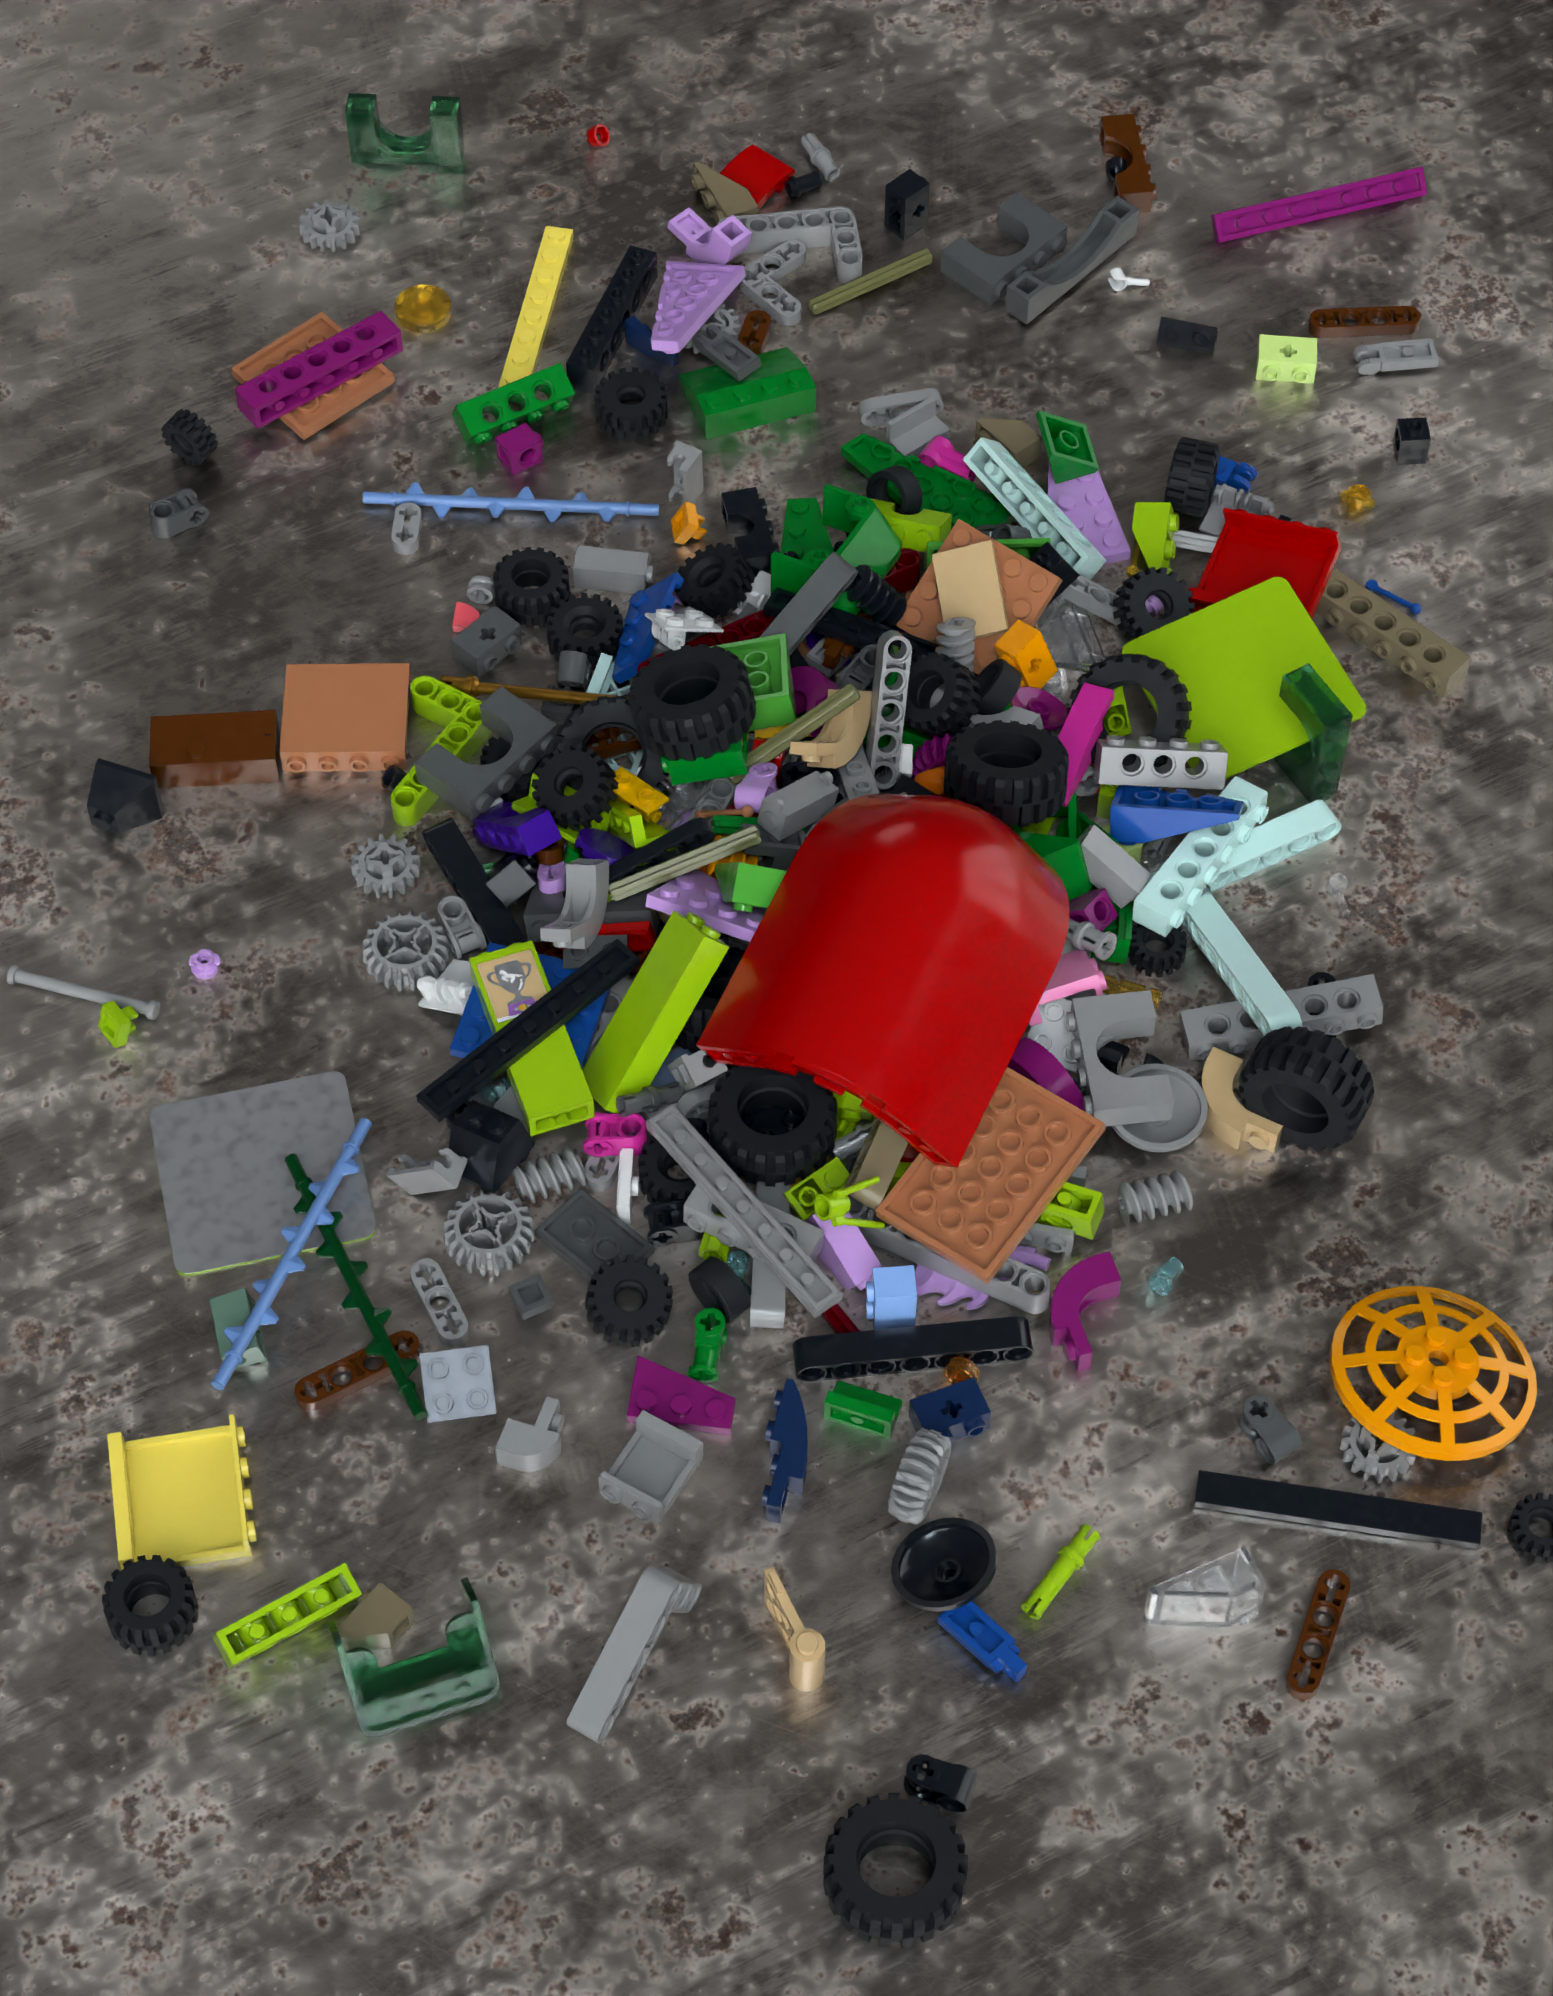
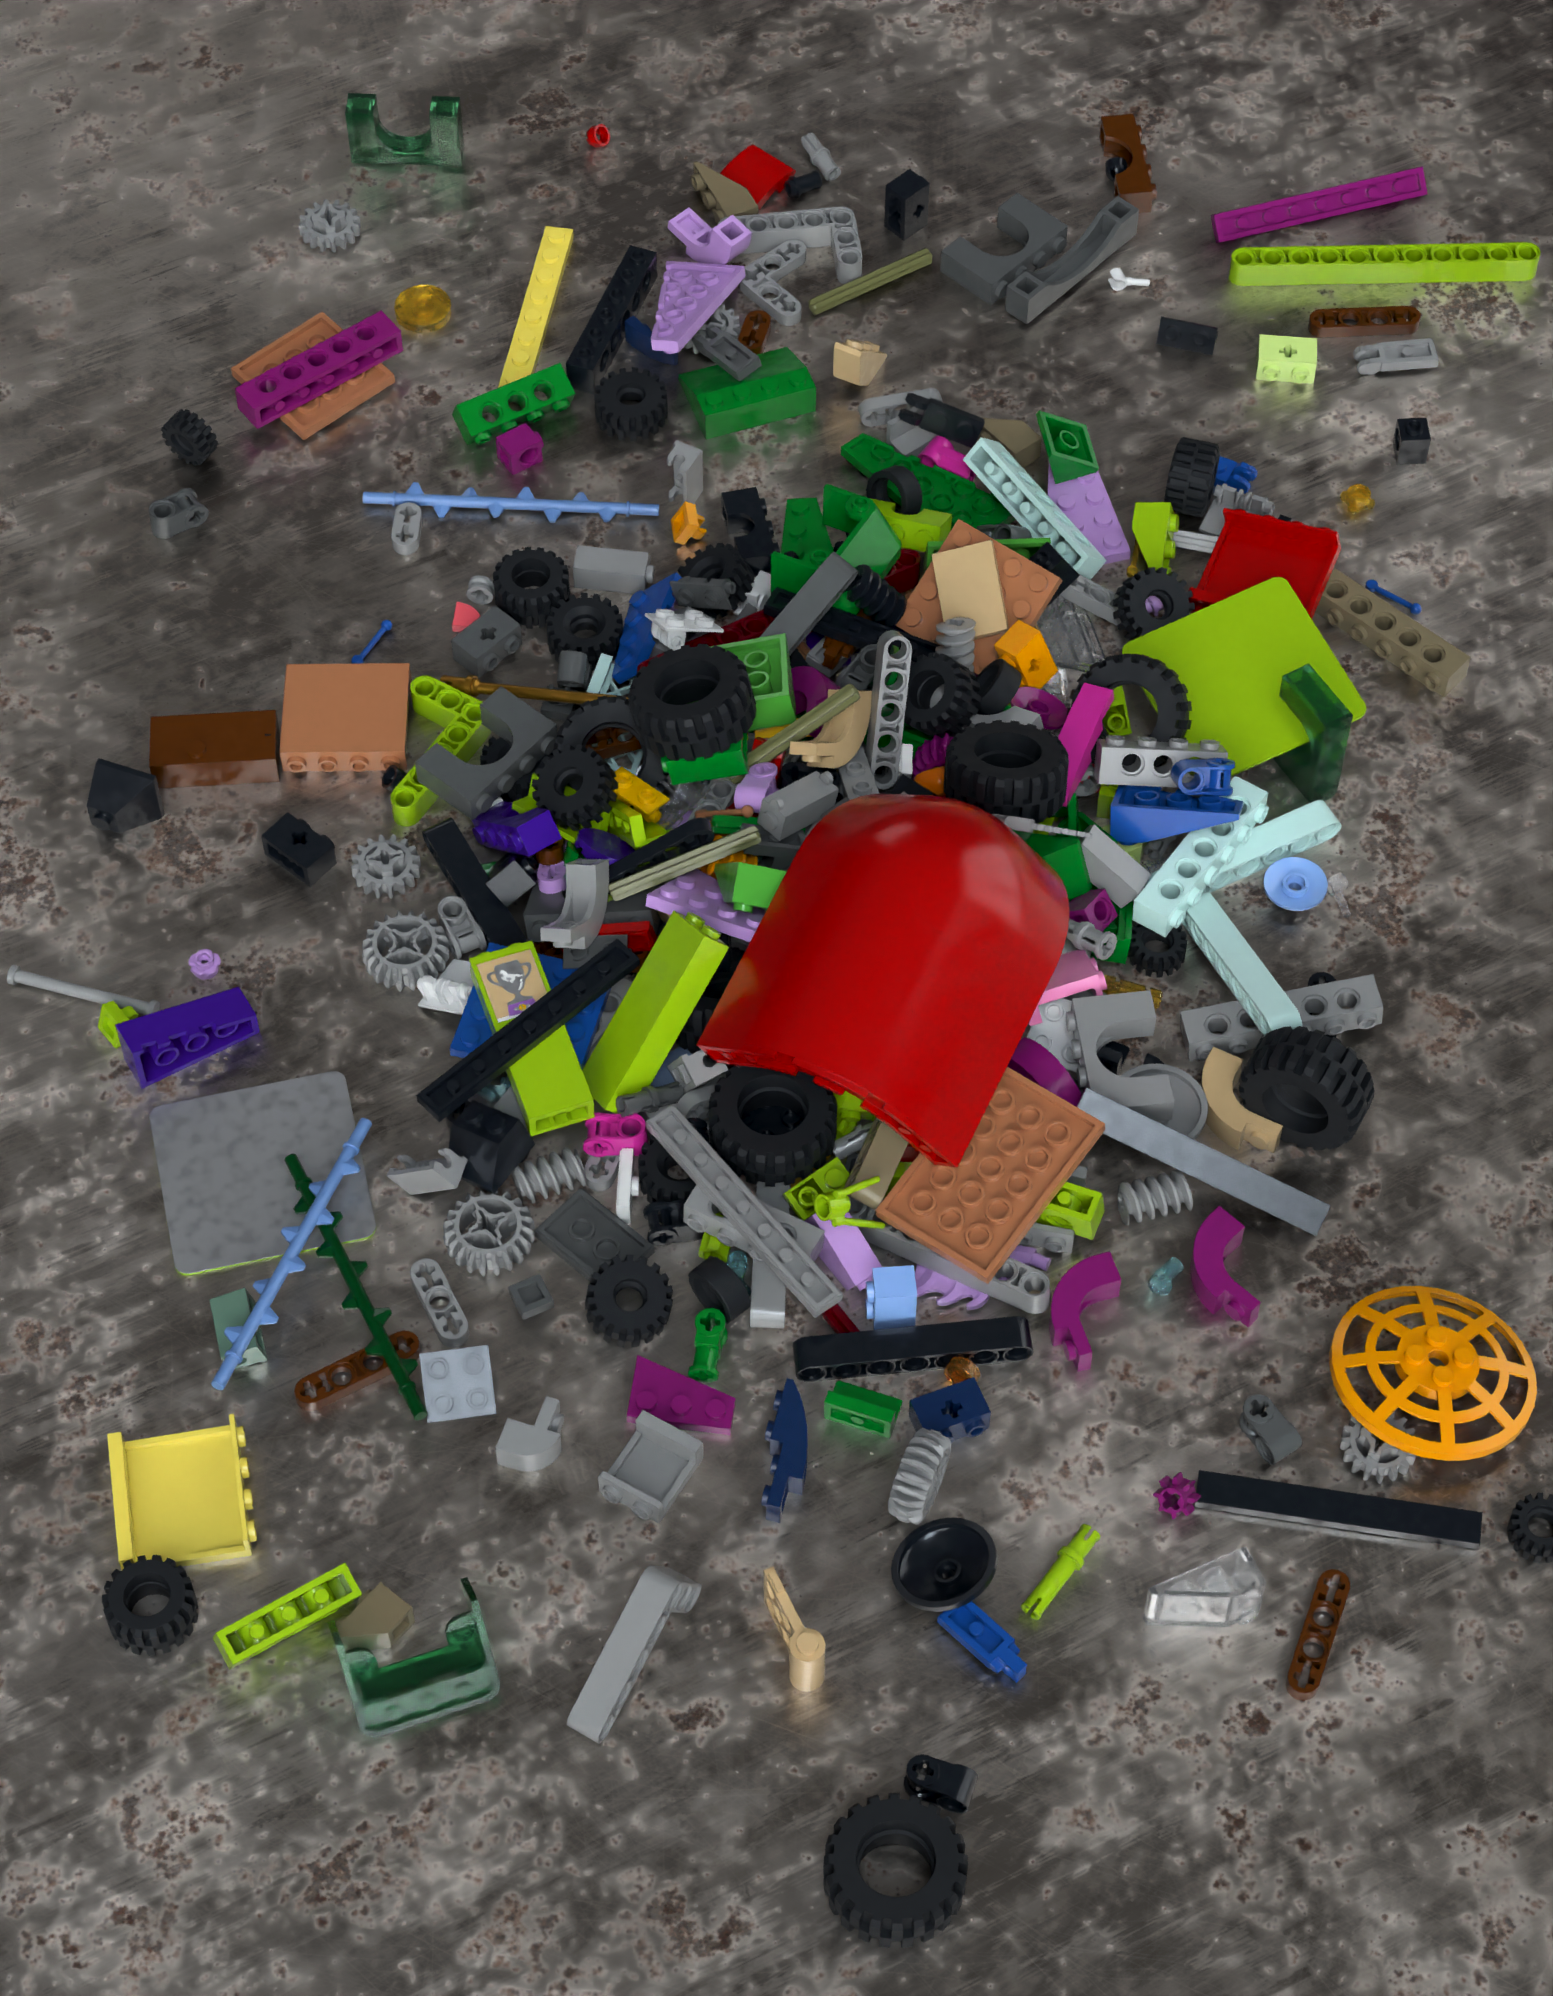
(185, 1034): none -> dark purple wedge
(299, 849): none -> black brick
(386, 625): none -> blue hinge
(701, 594): none -> dark grey hinge
(857, 361): none -> tan slope
(943, 420): none -> black hinge
(1029, 825): none -> light grey piece
(1168, 1500): none -> magenta gear
(1206, 1163): none -> tile
(1210, 777): none -> blue piece
(1214, 1287): none -> magenta arch
(1295, 874): none -> light blue dish
(1384, 264): none -> lime beam

